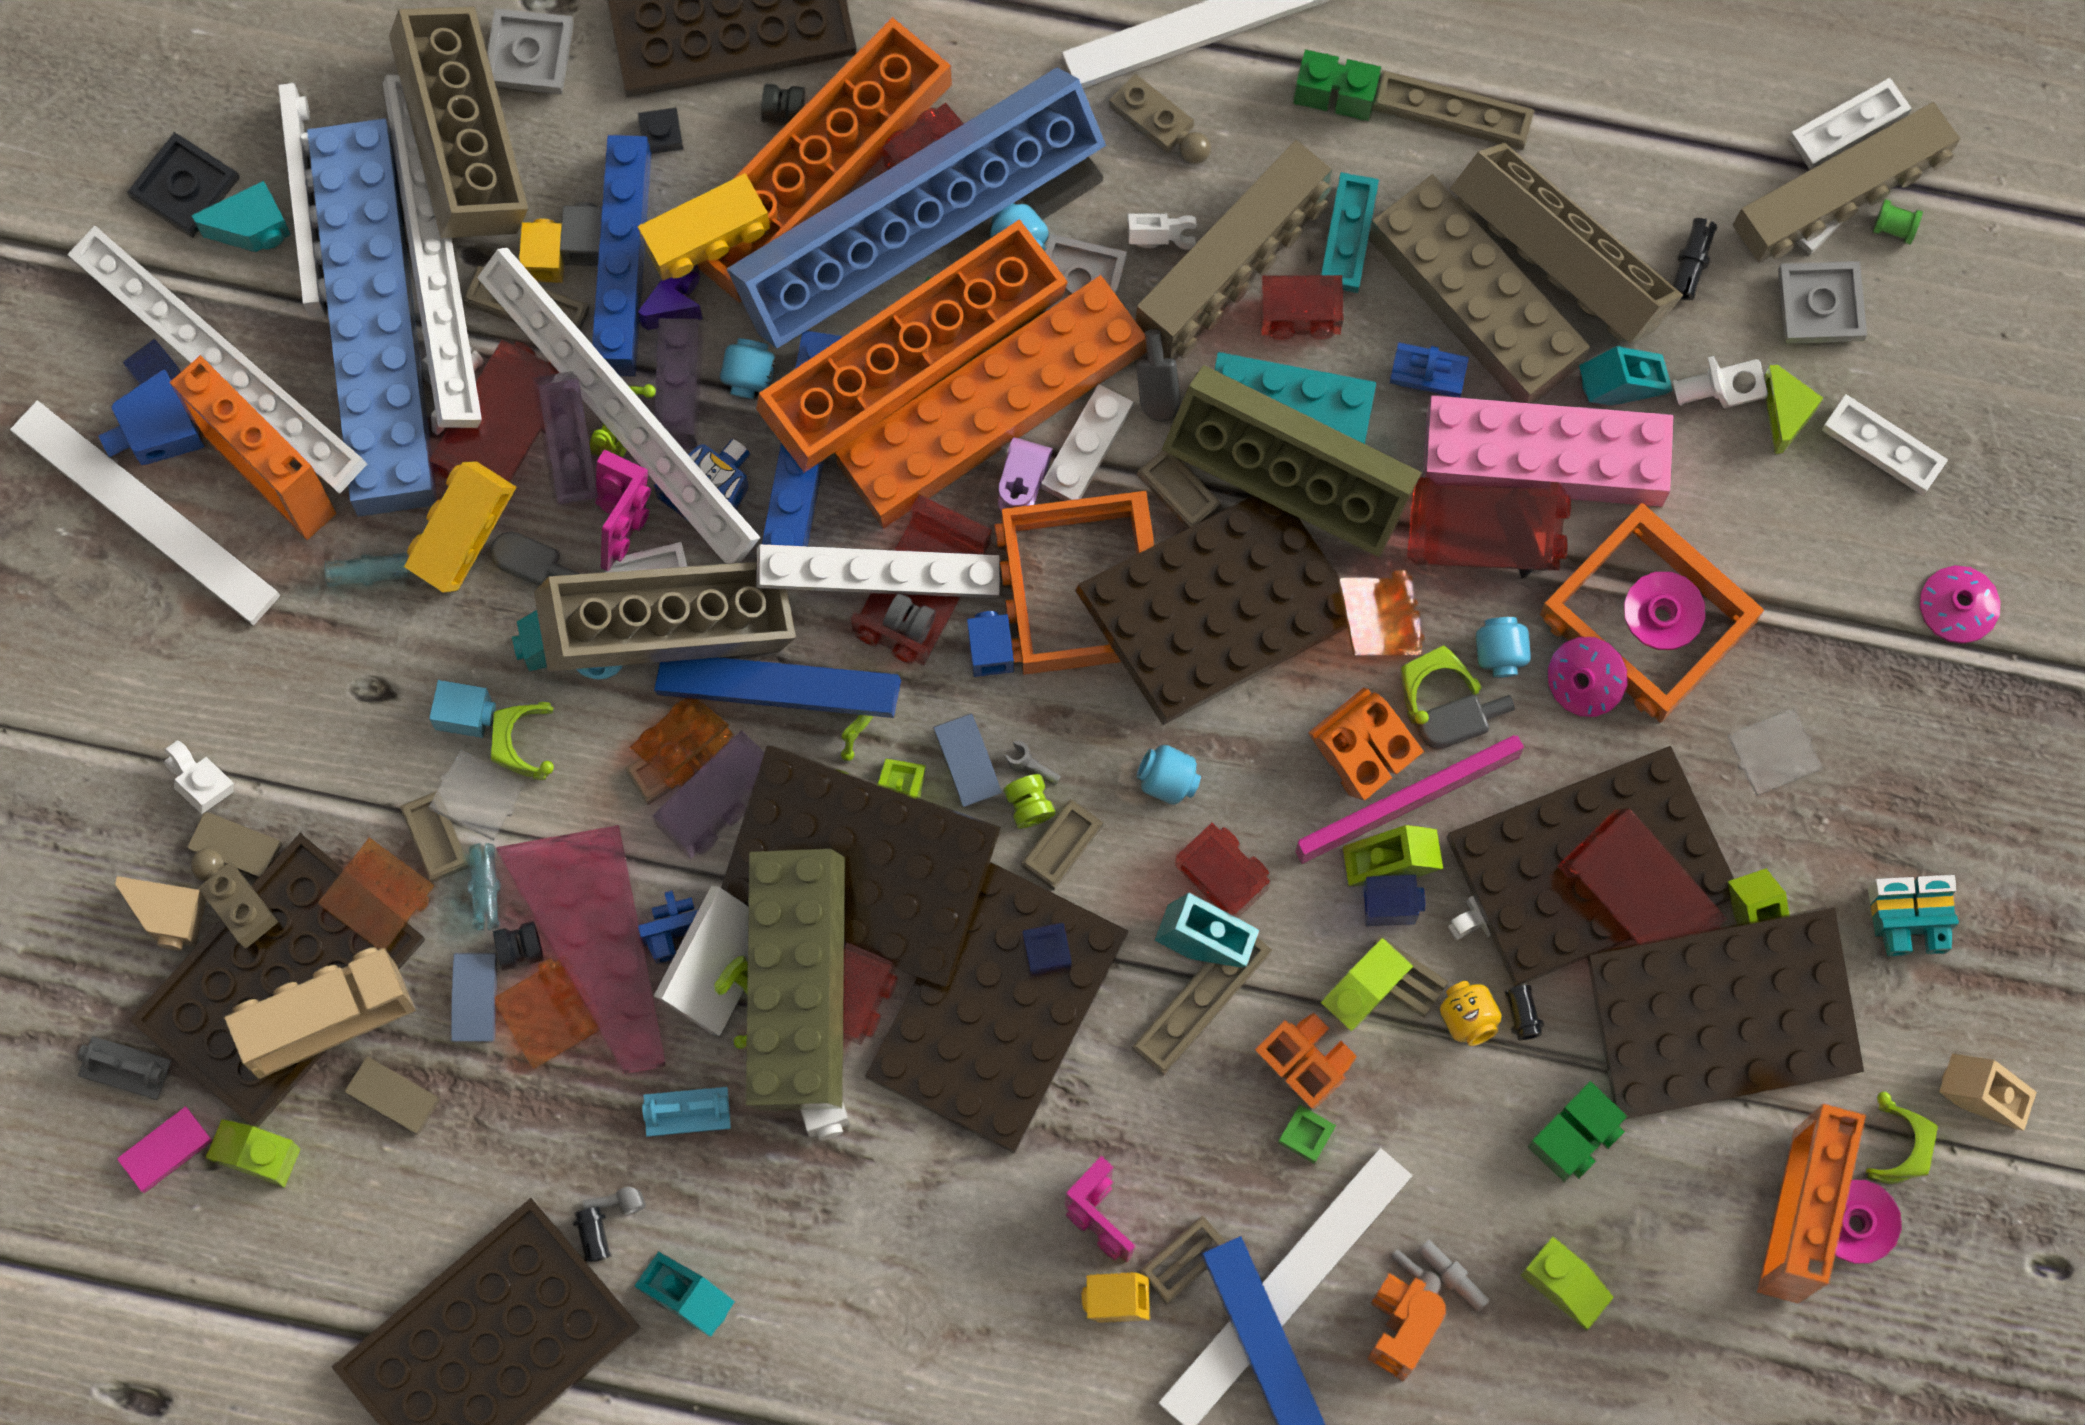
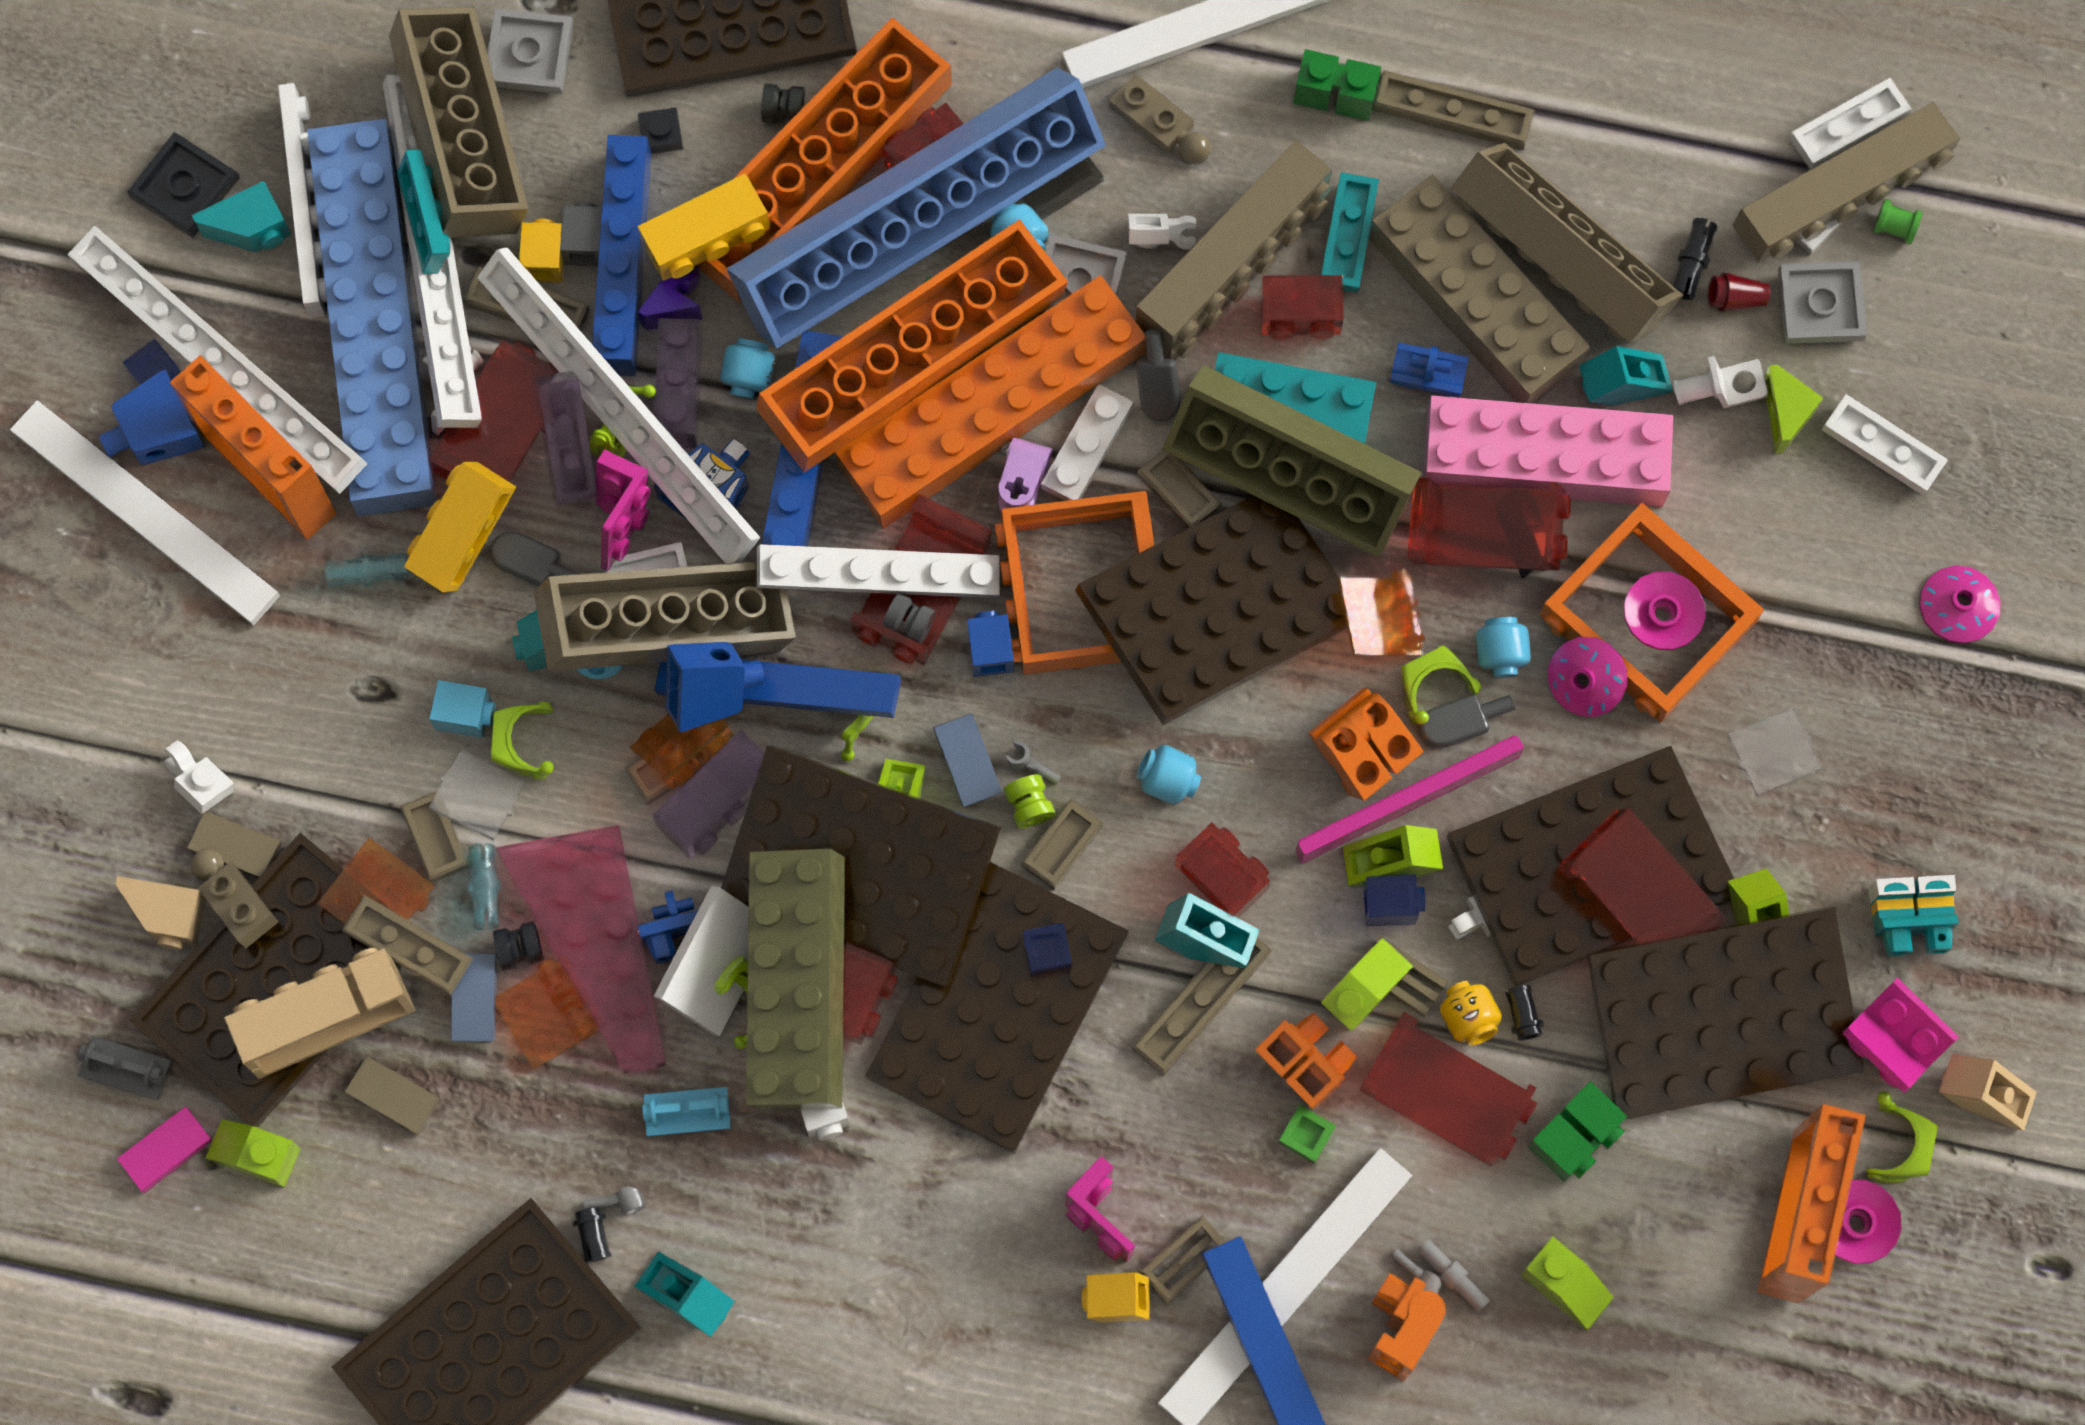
(408, 944): none -> dark tan tile
(423, 211): none -> teal plate
(707, 682): none -> blue torso
(1448, 1092): none -> clear red panel
(1735, 292): none -> dark red cone
(1899, 1036): none -> dark pink bracket

